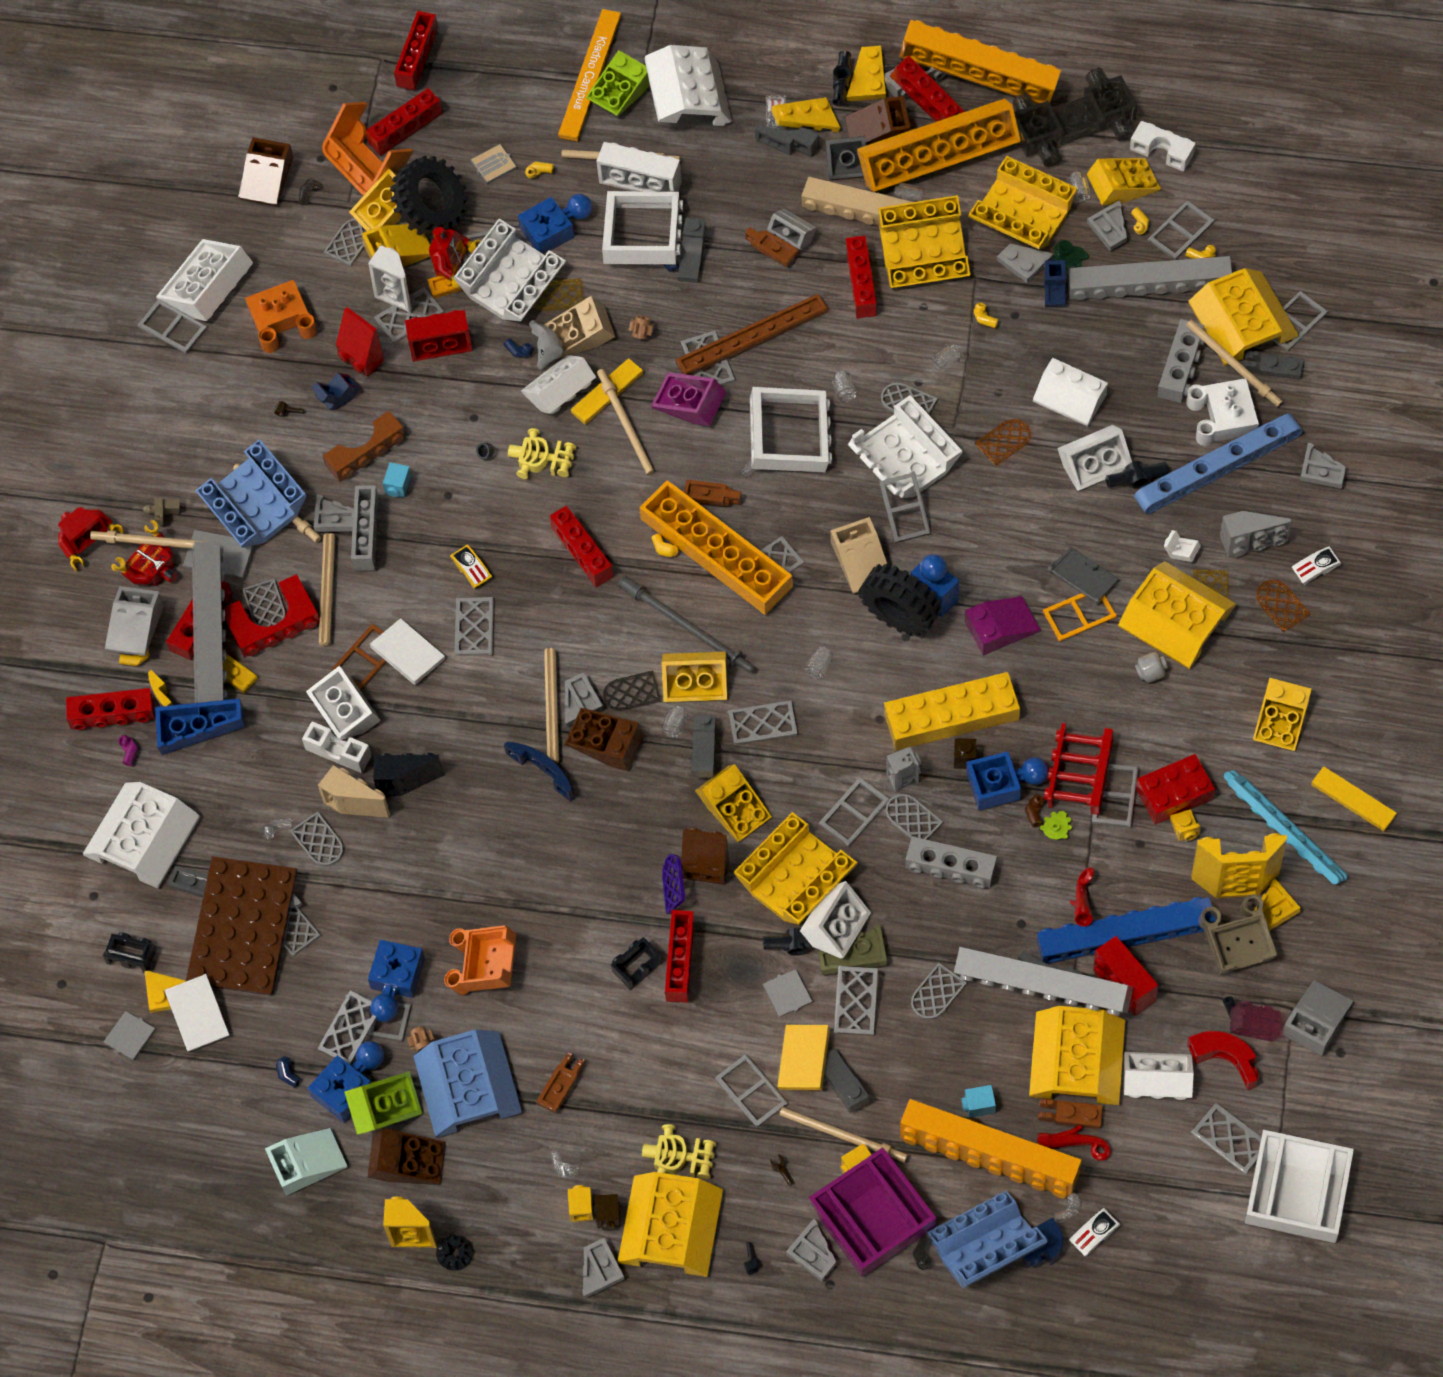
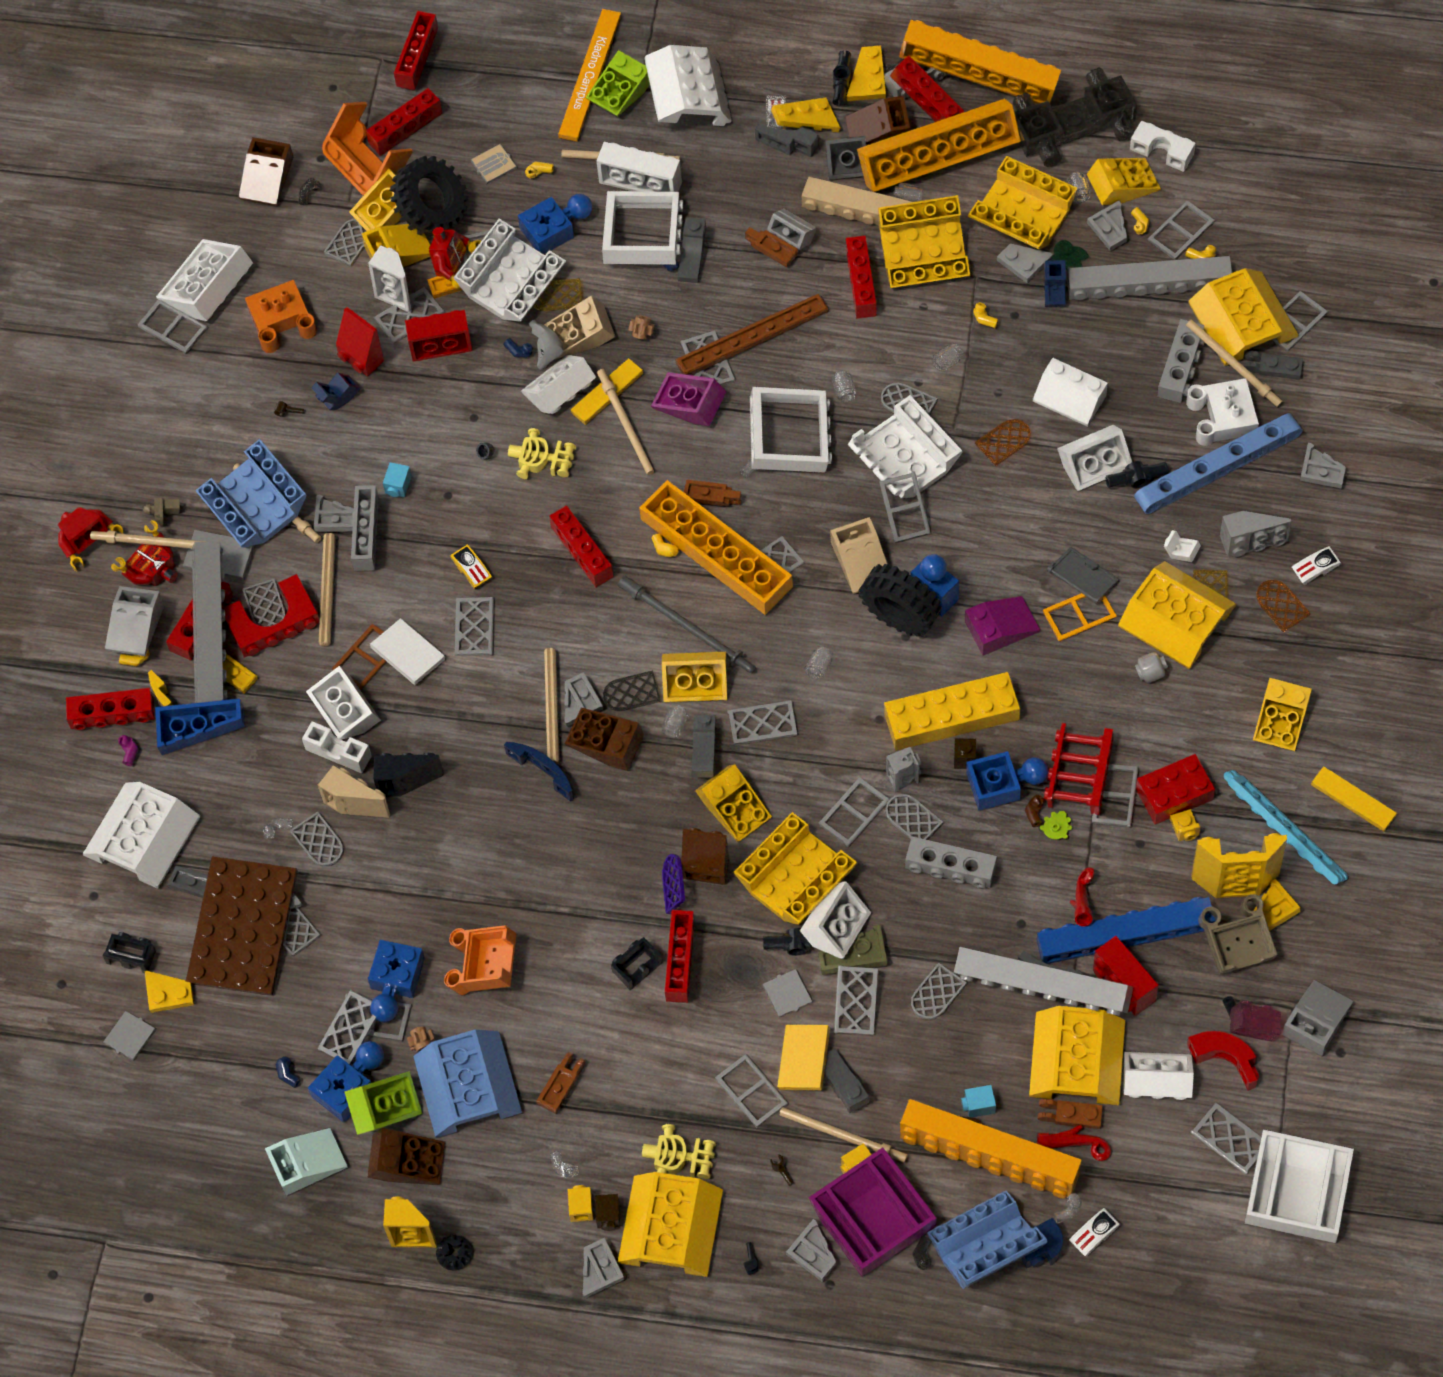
(196, 1013): white tile -> none
(345, 461): dark orange arch -> none

